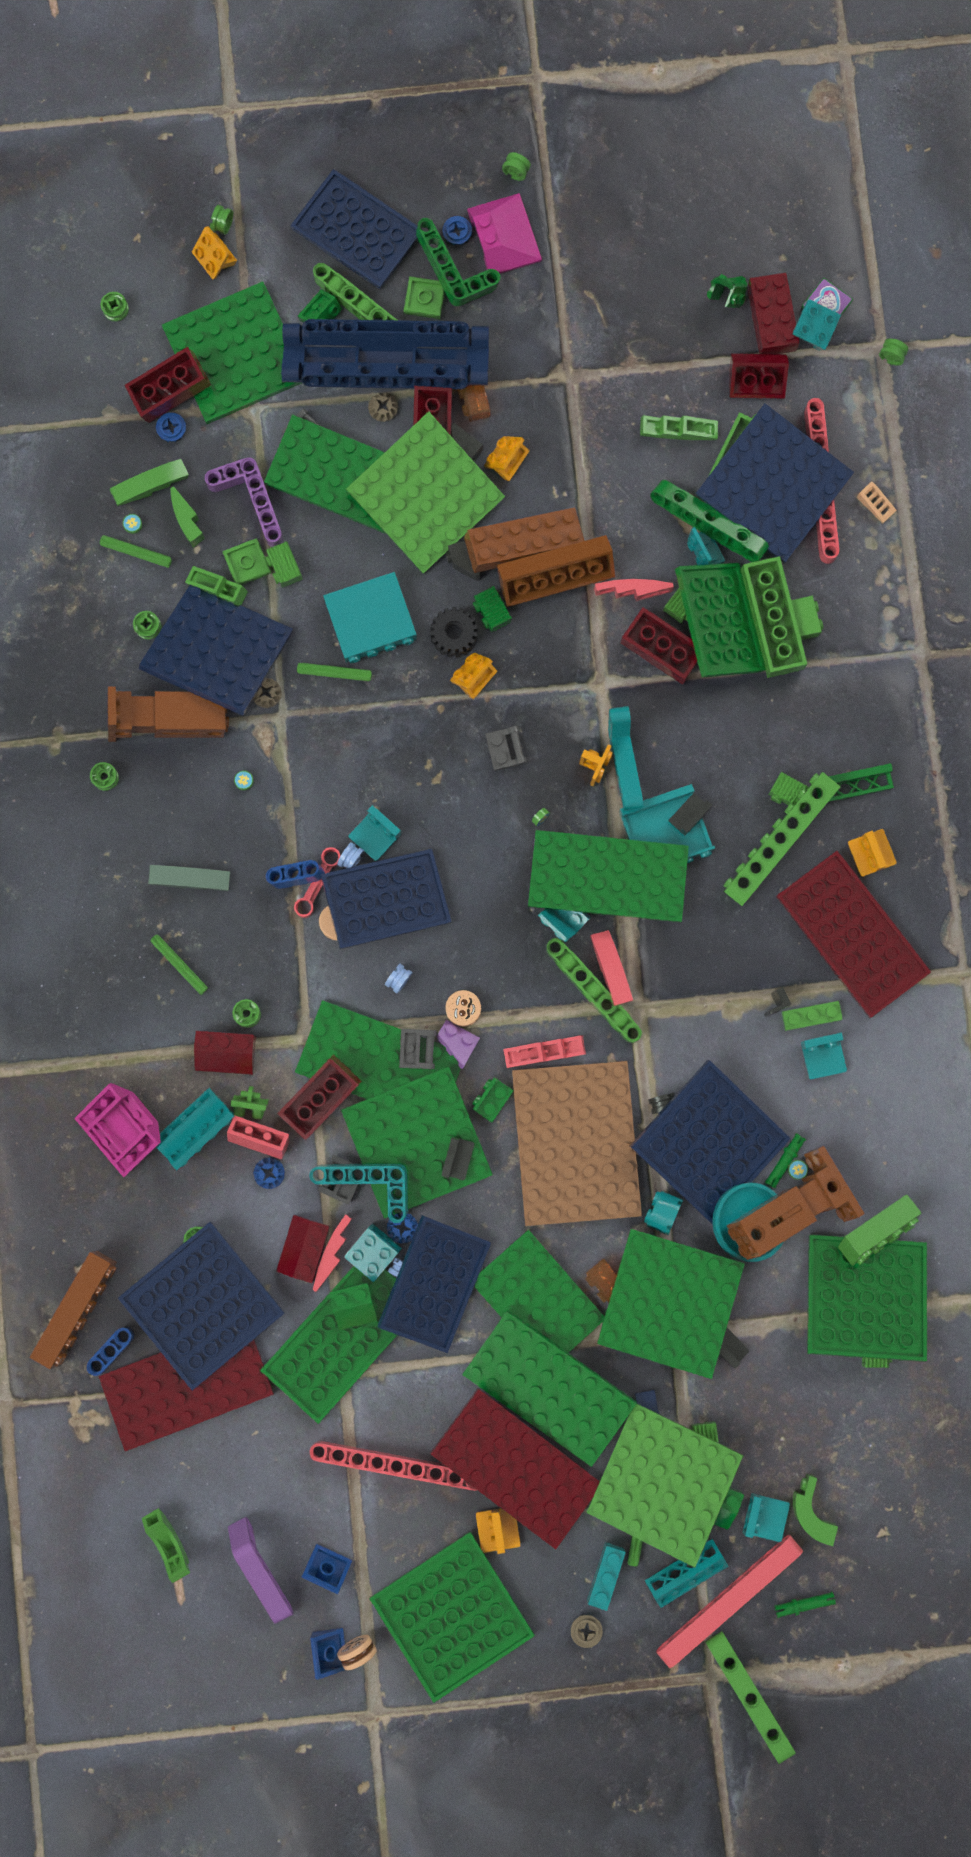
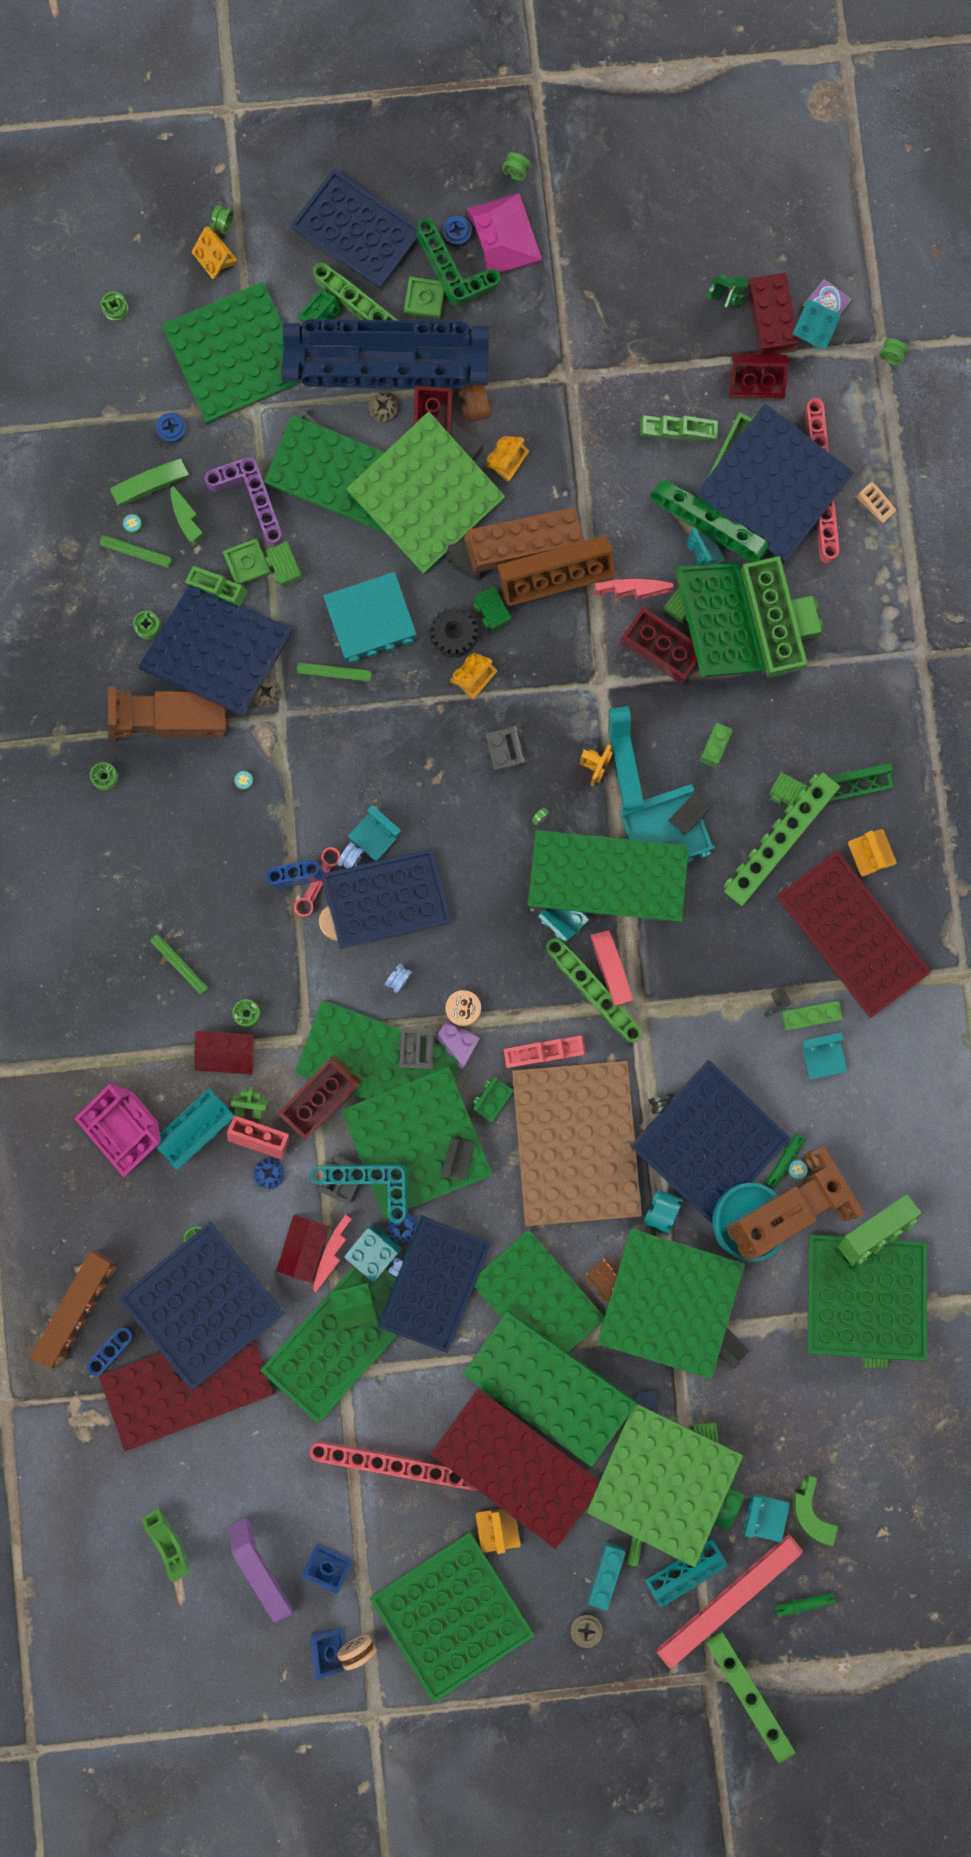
(167, 385): dark red brick -> none
(188, 877): sand green slope -> none
(716, 745): none -> bright green brick

